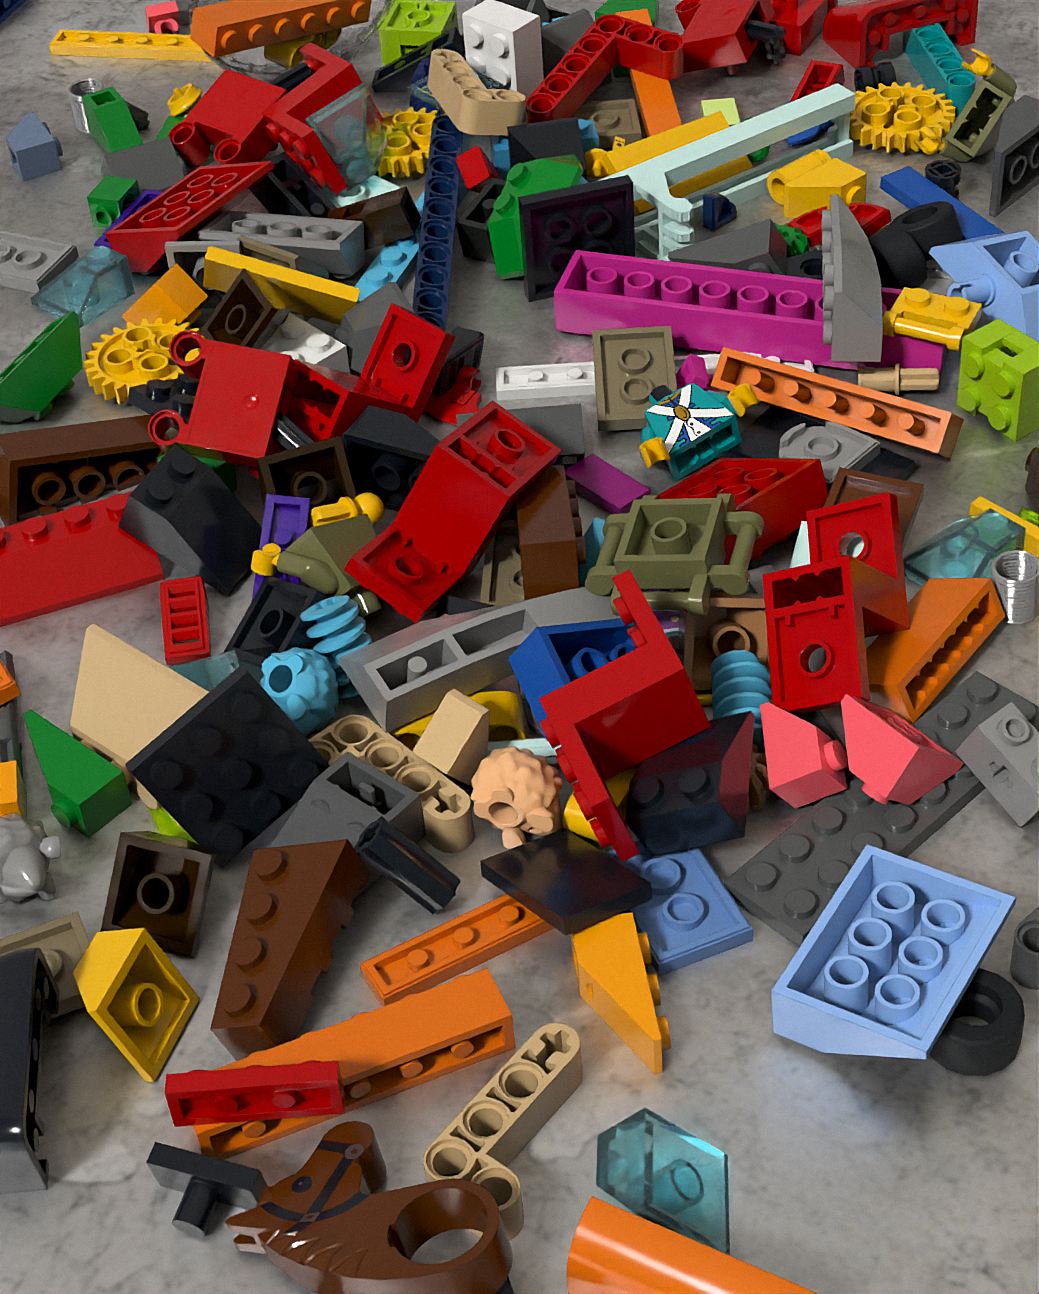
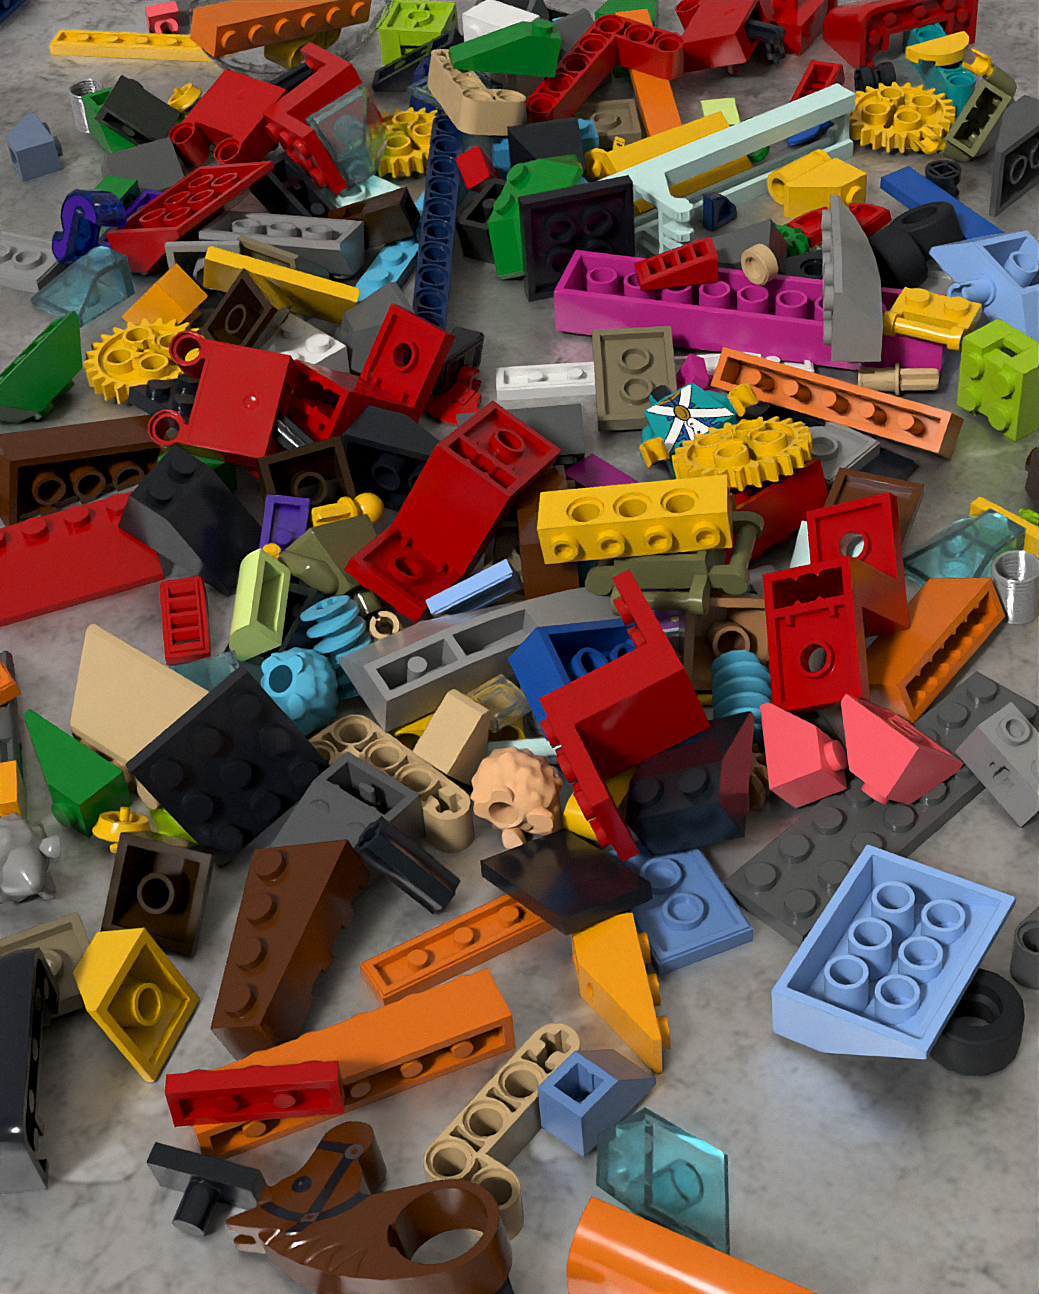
(81, 220): none -> clear blue animal
(113, 822): none -> yellow hat
(136, 113): none -> pearl dark grey brick
(259, 605): none -> yellowish green brick
(384, 626): none -> tan axle
(476, 591): none -> light blue tile
(502, 699): none -> clear tile
(515, 49): none -> green slope
(590, 1096): none -> medium blue slope
(635, 519): none -> yellow brick
(679, 267): none -> red slope
(746, 452): none -> yellow gear
(759, 264): none -> tan tile
(942, 50): none -> yellow tile

